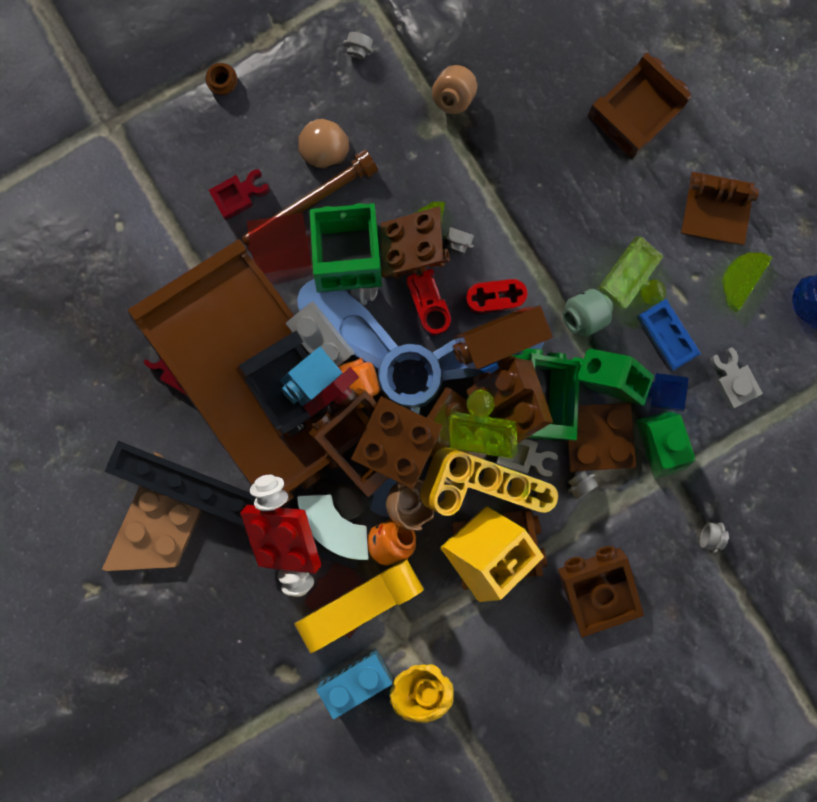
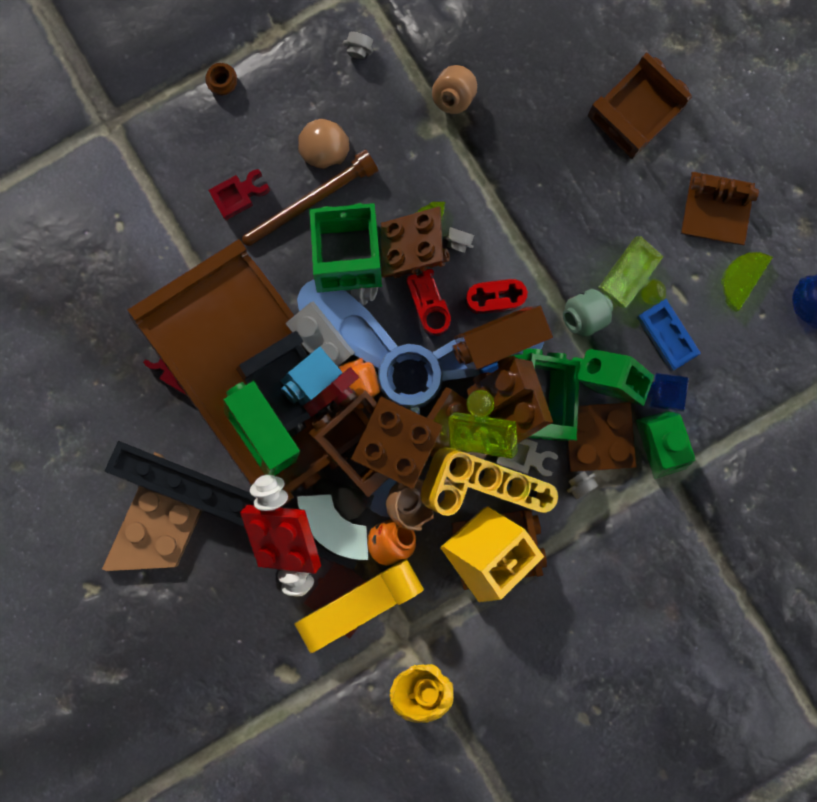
(260, 428): none -> green window
(279, 243): clear red piece -> none
(354, 684): dark azure brick -> none
(600, 590): reddish brown plate -> none
(714, 537): light grey plate -> none
(737, 384): light grey plate -> none

